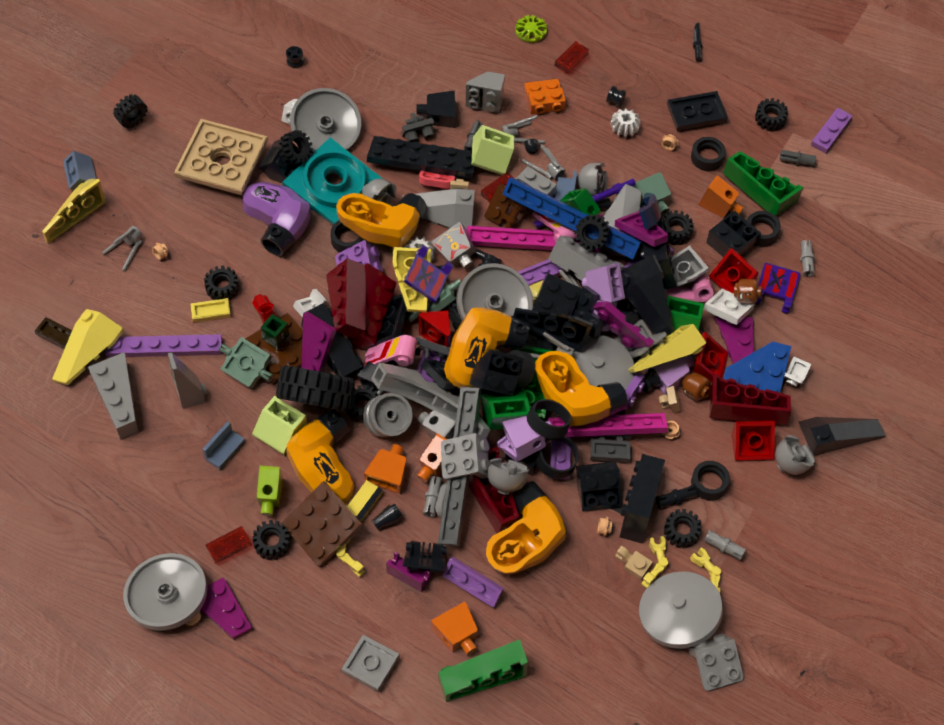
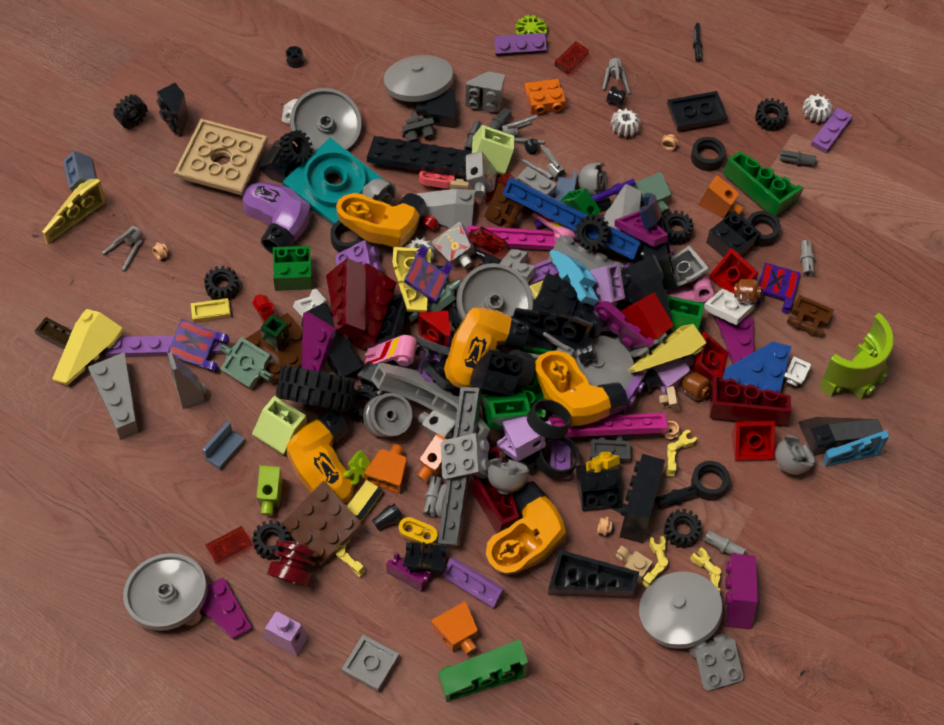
(173, 108): none -> black slope
(194, 343): none -> flag
(283, 631): none -> lavender torso
(292, 268): none -> green slope
(292, 563): none -> dark red wheel
(358, 466): none -> lime plate
(418, 78): none -> light grey dish
(418, 532): none -> yellow plate
(430, 223): none -> red plate
(480, 173): none -> light grey torso
(487, 240): none -> clear red plate
(498, 122): none -> dark grey axle
(516, 260): none -> light grey plate
(520, 43): none -> medium lavender plate
(577, 274): none -> medium azure slope
(586, 353): none -> black wheel
(590, 577): none -> black wedge
(603, 460): none -> yellow plate
(615, 69): none -> light grey plant
(648, 316): none -> red slope
(672, 448): none -> light yellow piece
(741, 591): none -> magenta wedge
(812, 311): none -> reddish brown plate
(817, 108): none -> white gear
(856, 450): none -> dark azure wing
(866, 368): none -> lime piece

